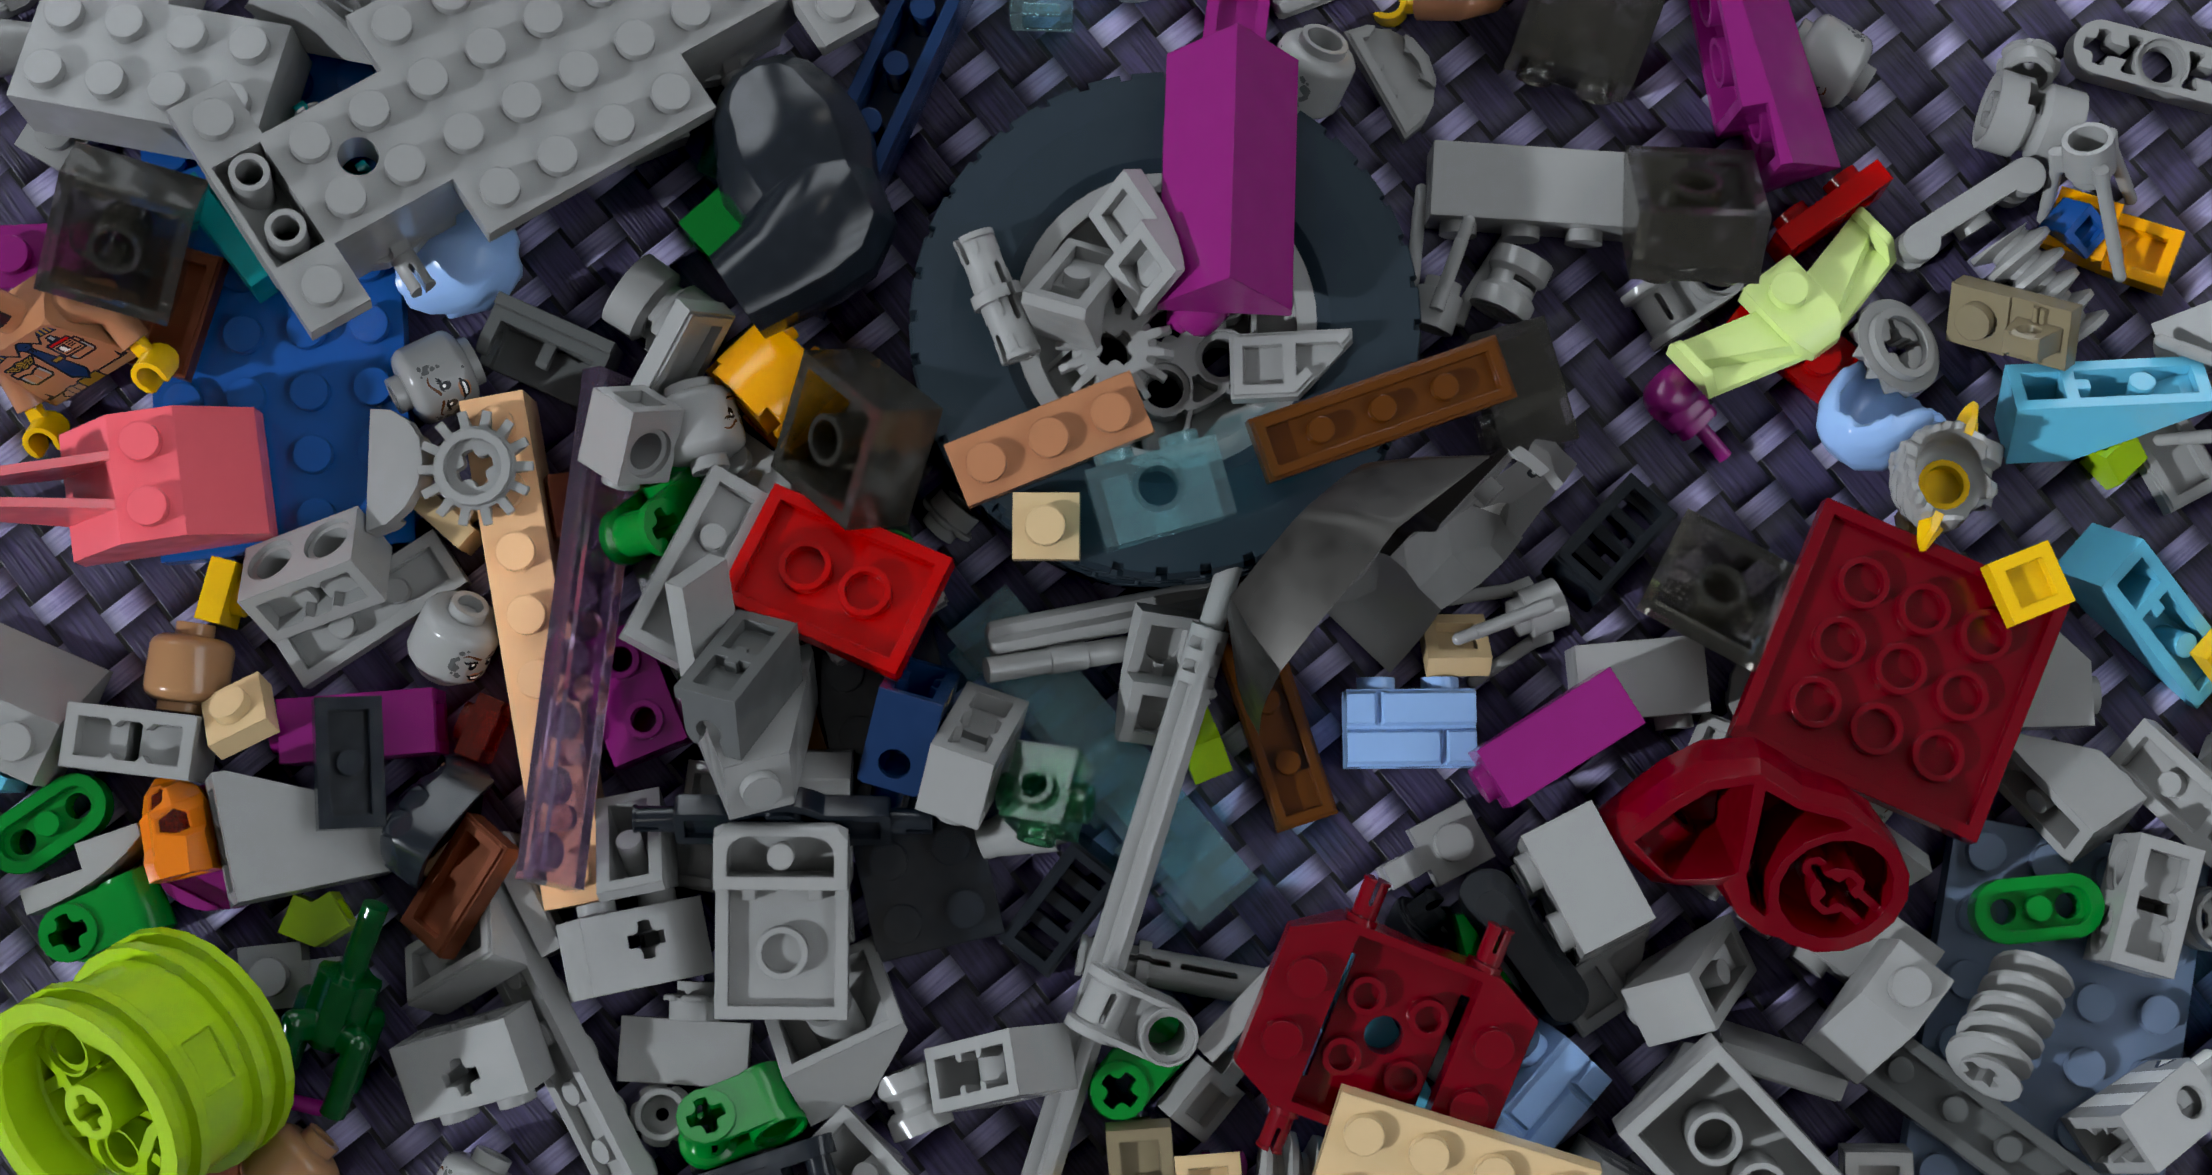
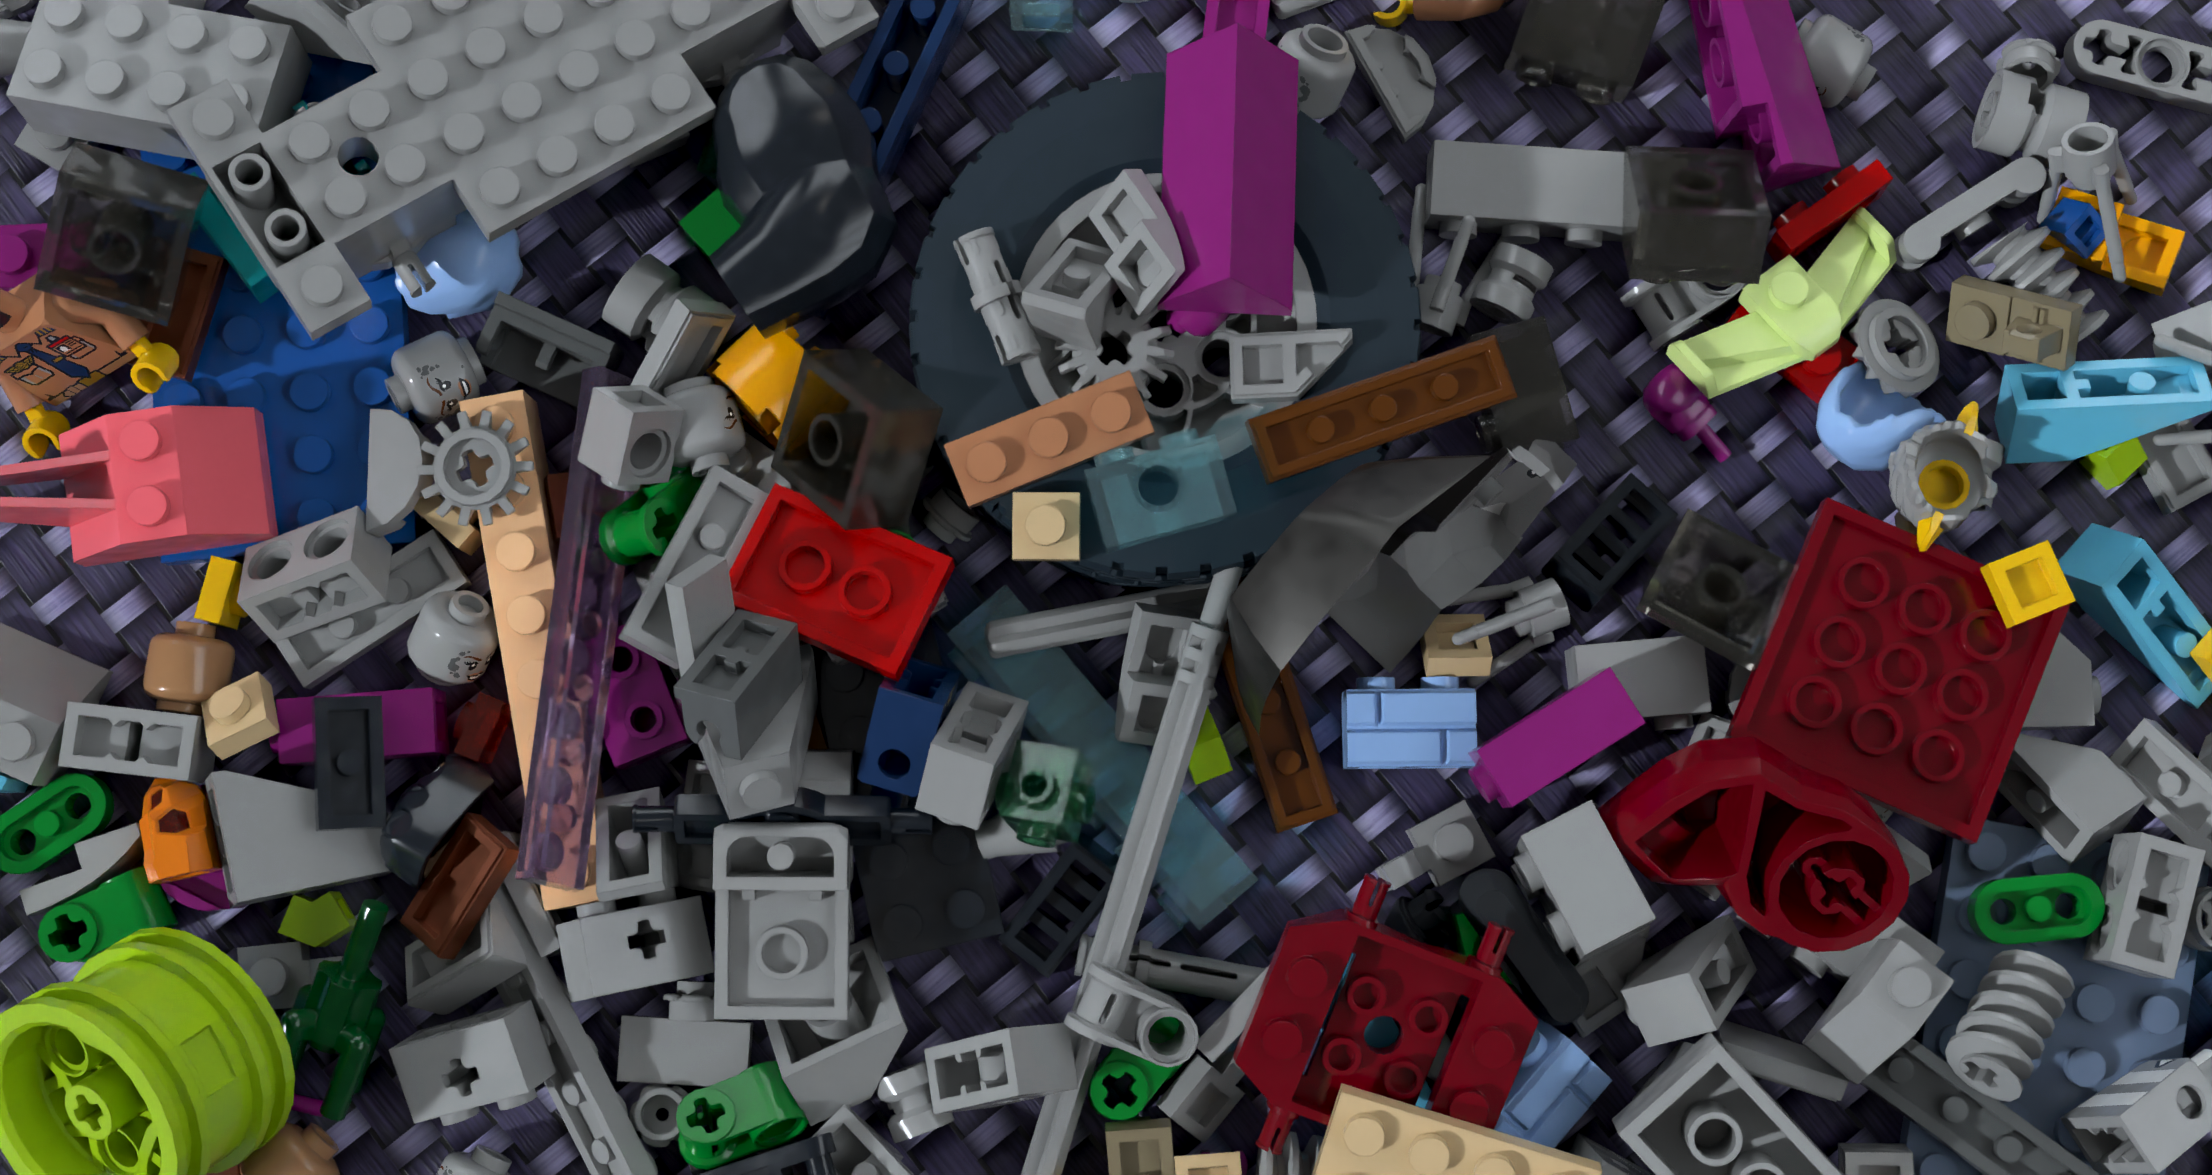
(1054, 659): light grey piece -> none

